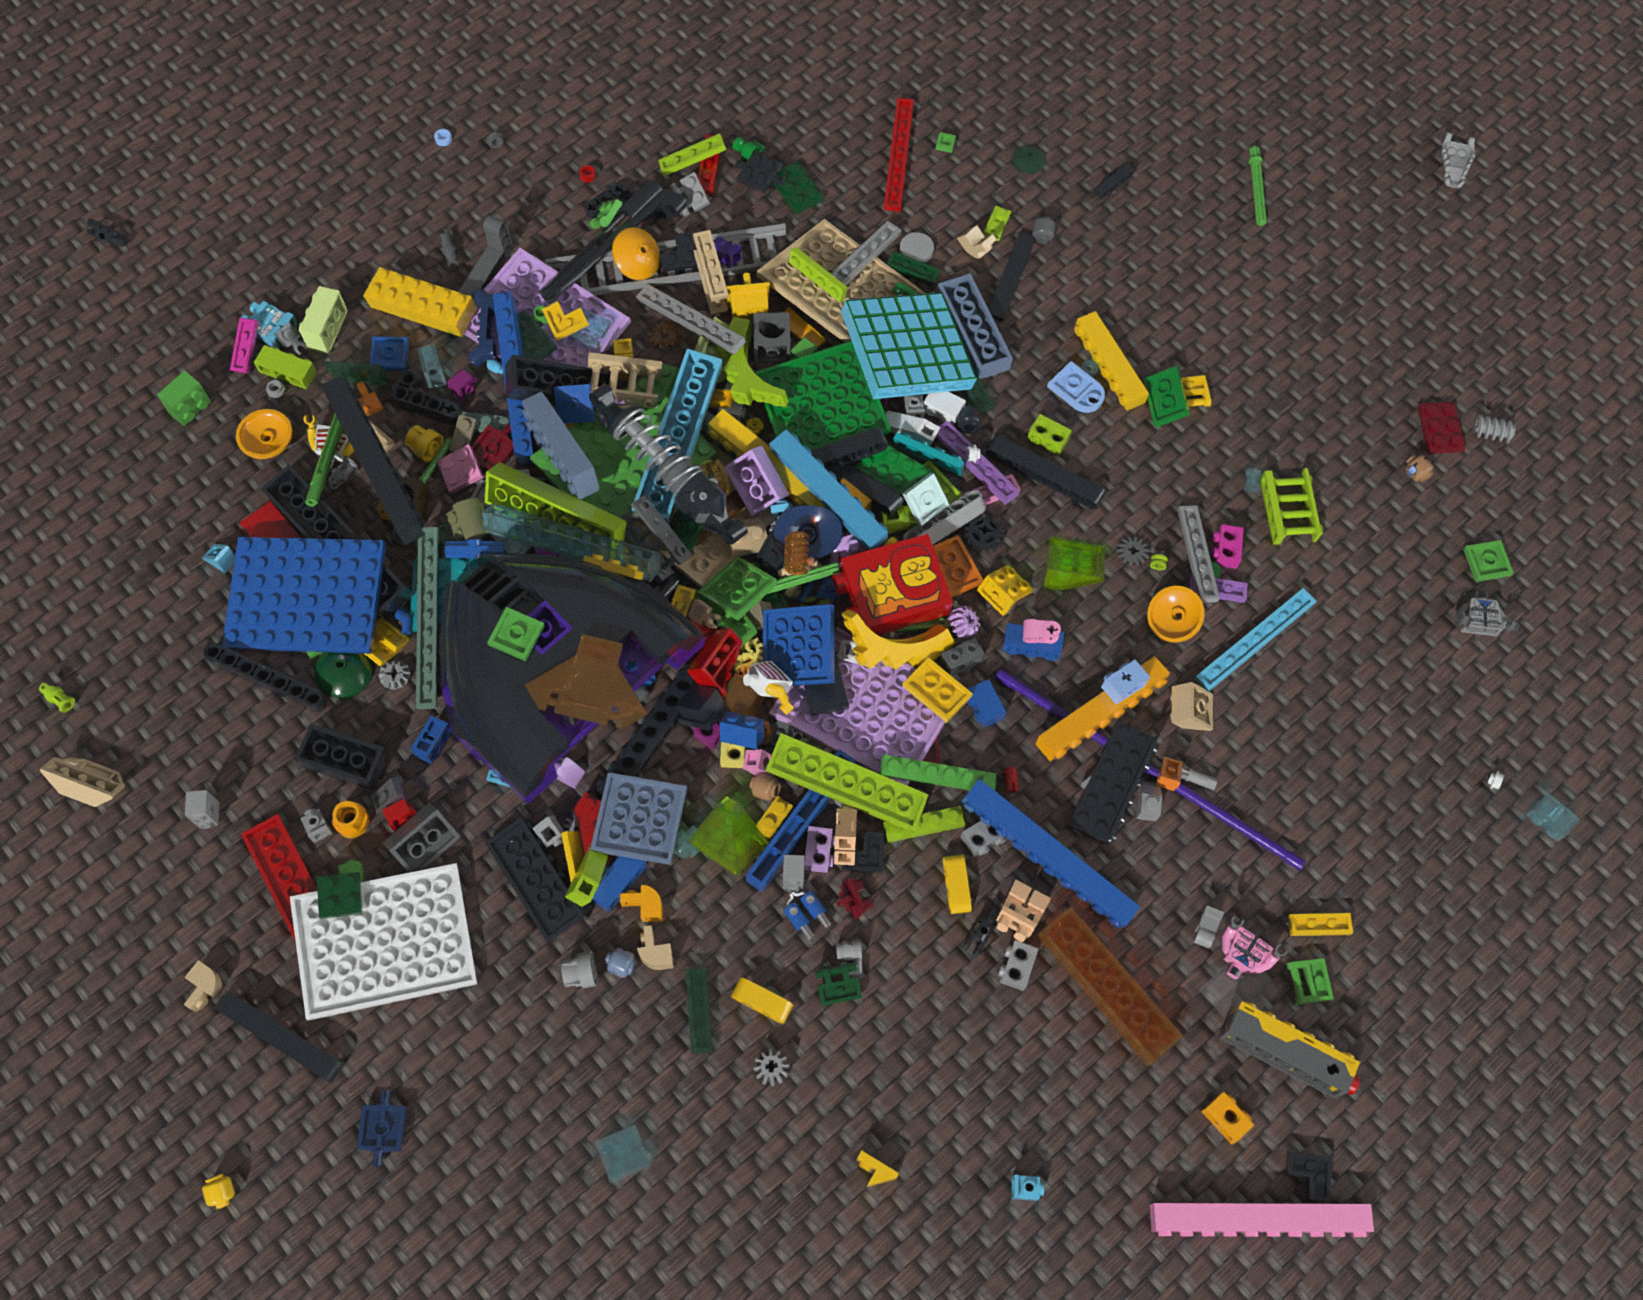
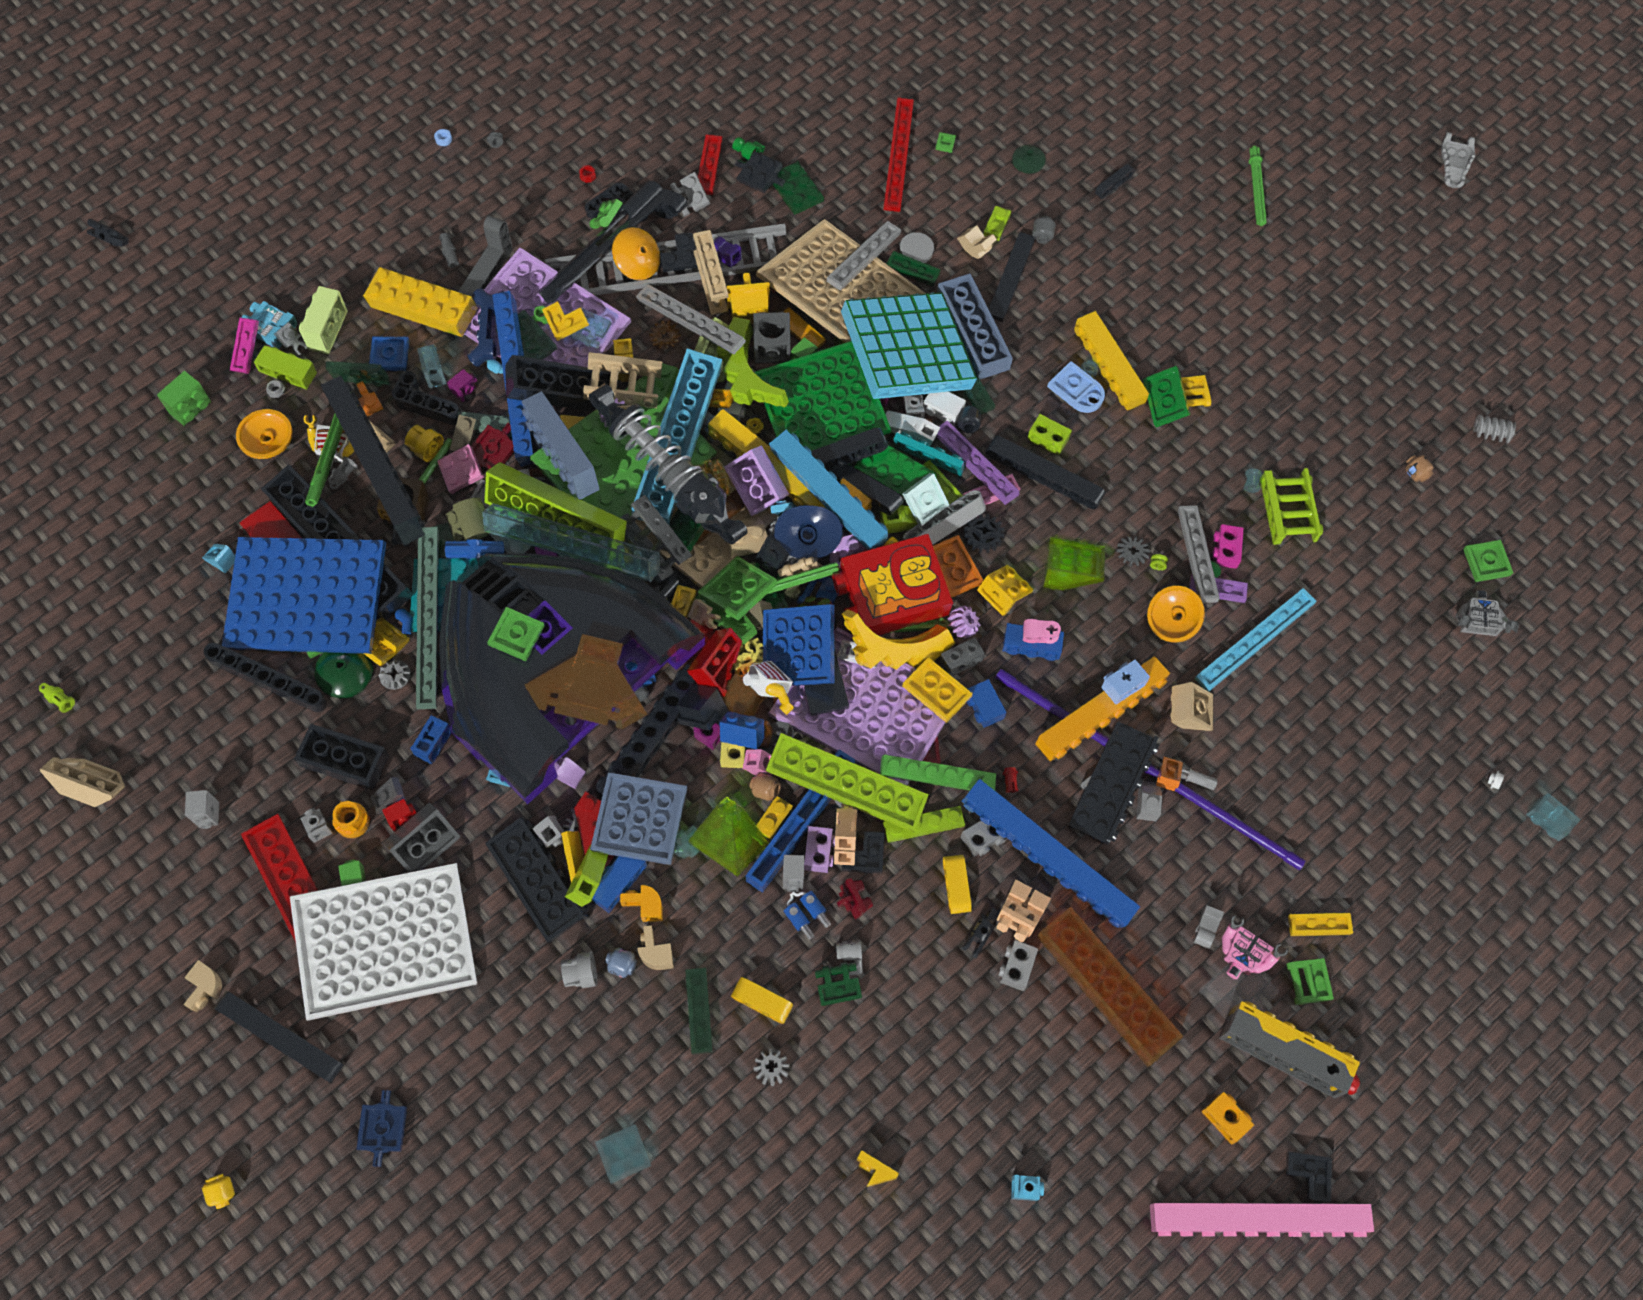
(339, 895): dark green plate -> none
(574, 403): blue plate -> none
(614, 566): yellow plate -> none
(692, 154): lime plate -> none
(795, 553): clear orange piece -> none
(817, 274): lime plate -> none
(899, 287): green arm -> none
(973, 453): white plate -> none
(1441, 427): dark red plate -> none

